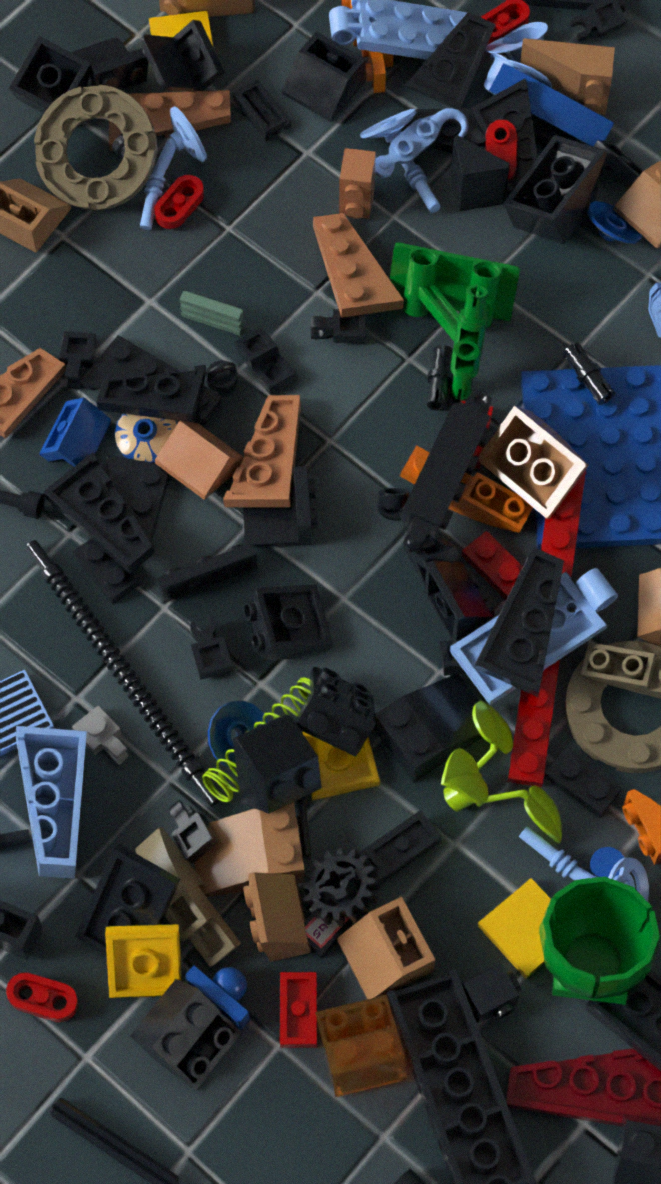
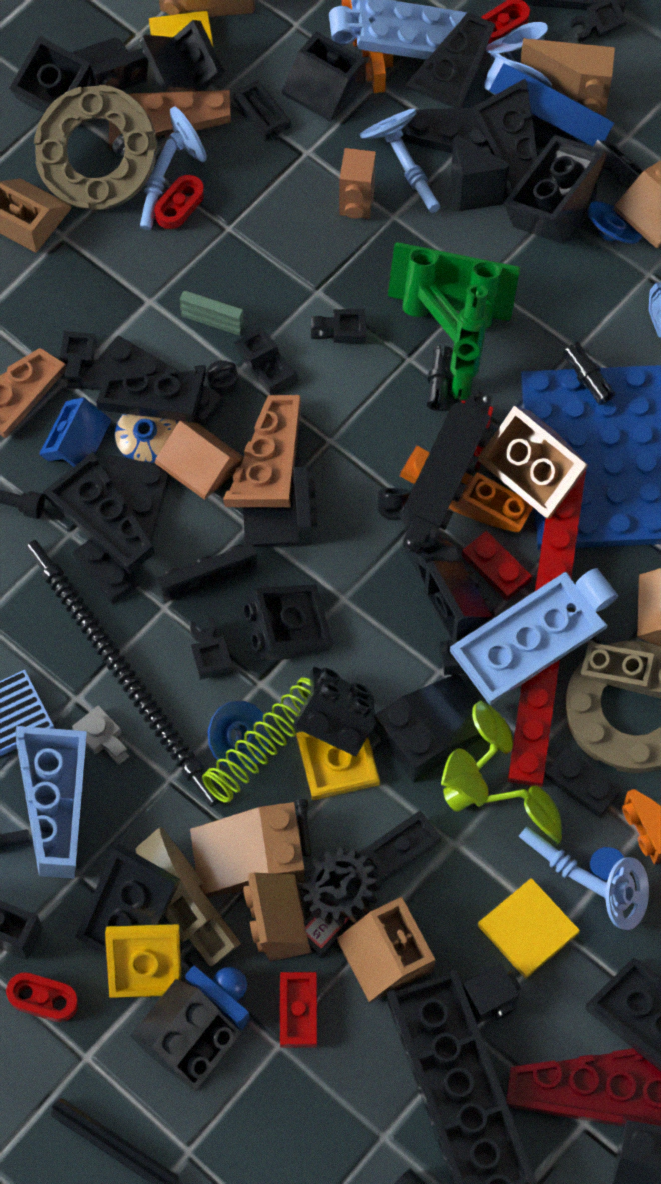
(194, 832): black plate -> none
(275, 765): black slope -> none
(353, 271): nougat wing -> none
(361, 1045): clear orange slope -> none
(417, 139): light blue piece -> none
(504, 149): red plate -> none
(523, 628): black wing -> none
(598, 939): green plate -> none

